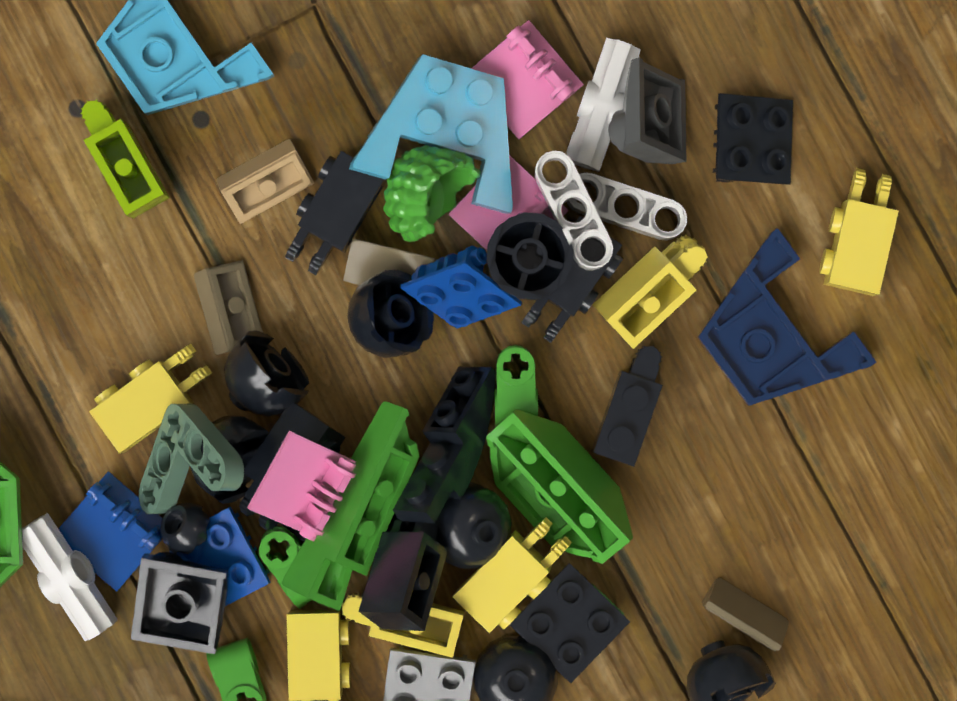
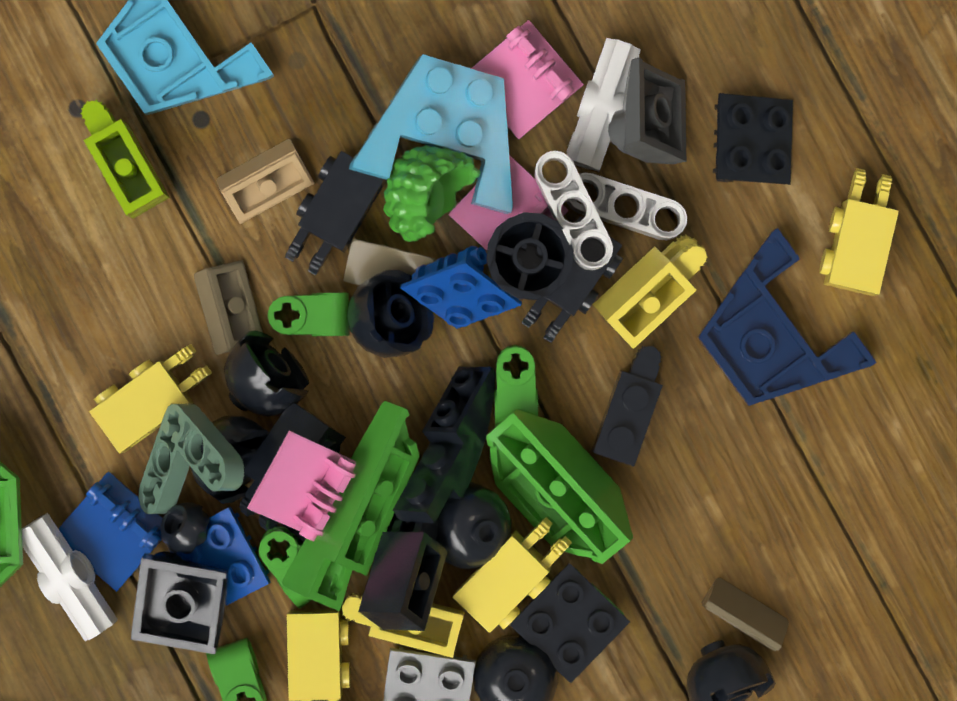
(319, 314): none -> bright green piece

